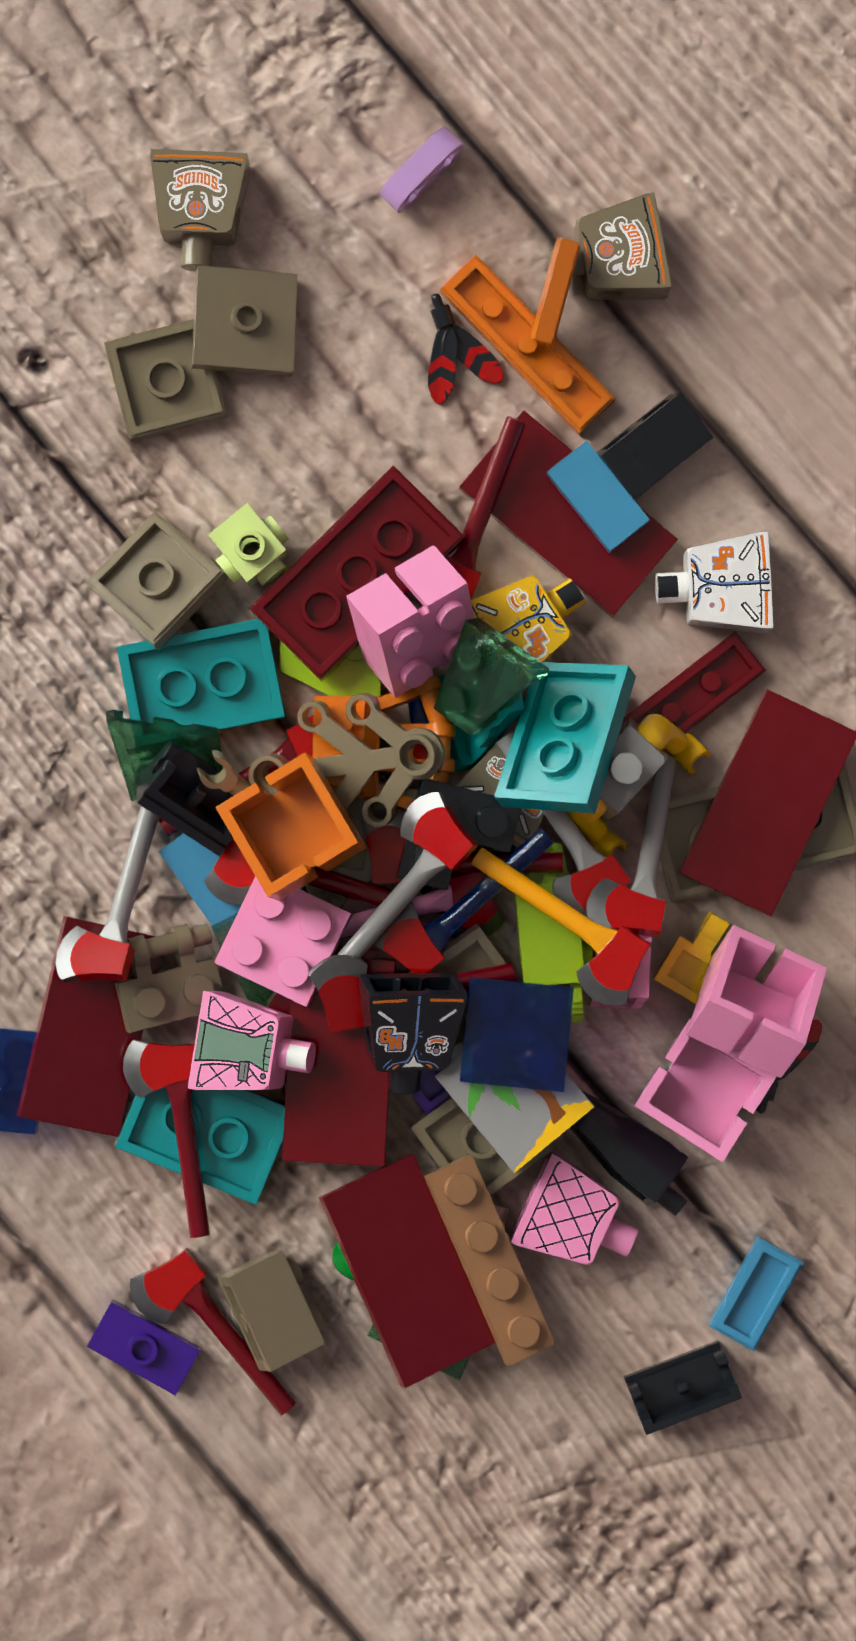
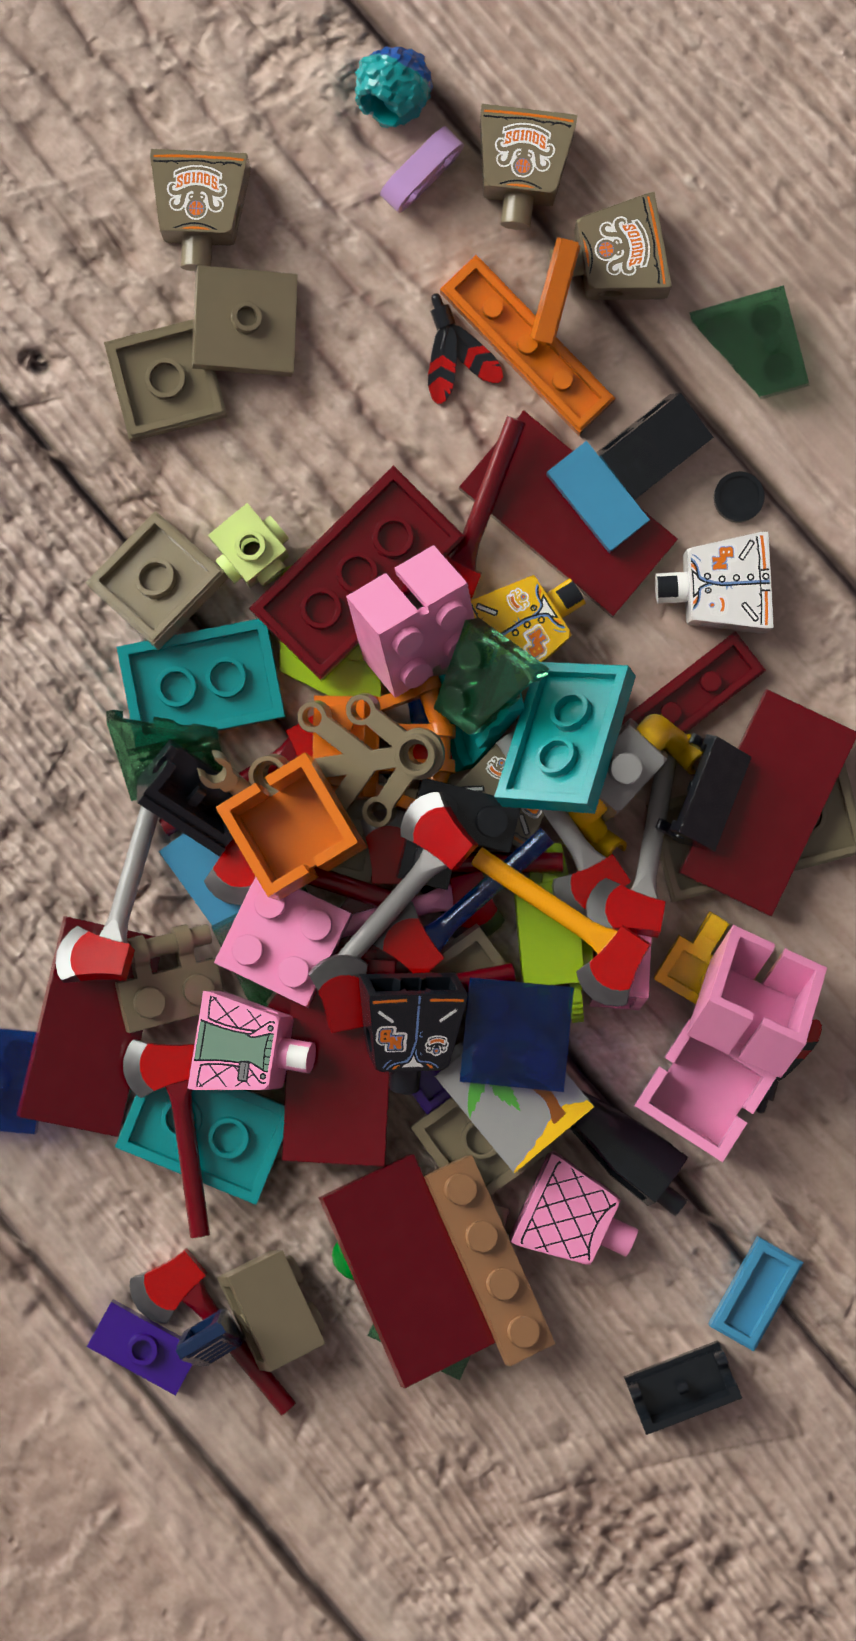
(210, 1339): none -> dark blue slope
(393, 85): none -> teal piece
(523, 158): none -> dark tan torso
(708, 794): none -> black hinge
(739, 497): none -> black piece
(756, 340): none -> clear green wing

